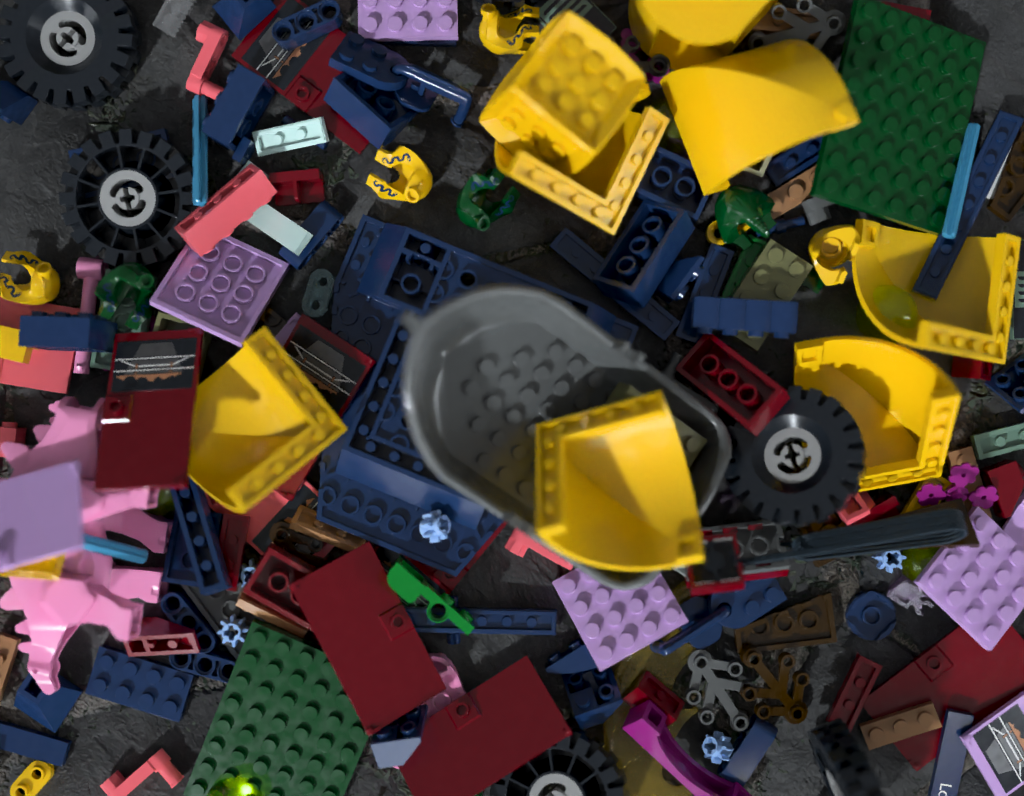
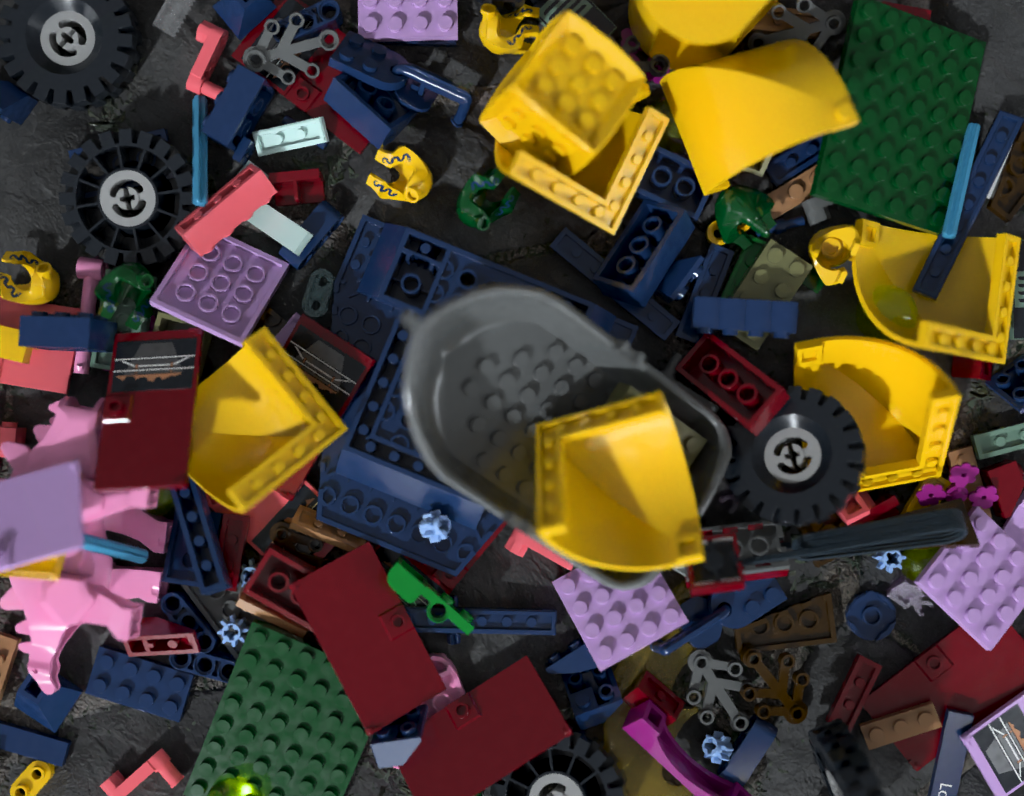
(287, 50): none -> dark grey plant

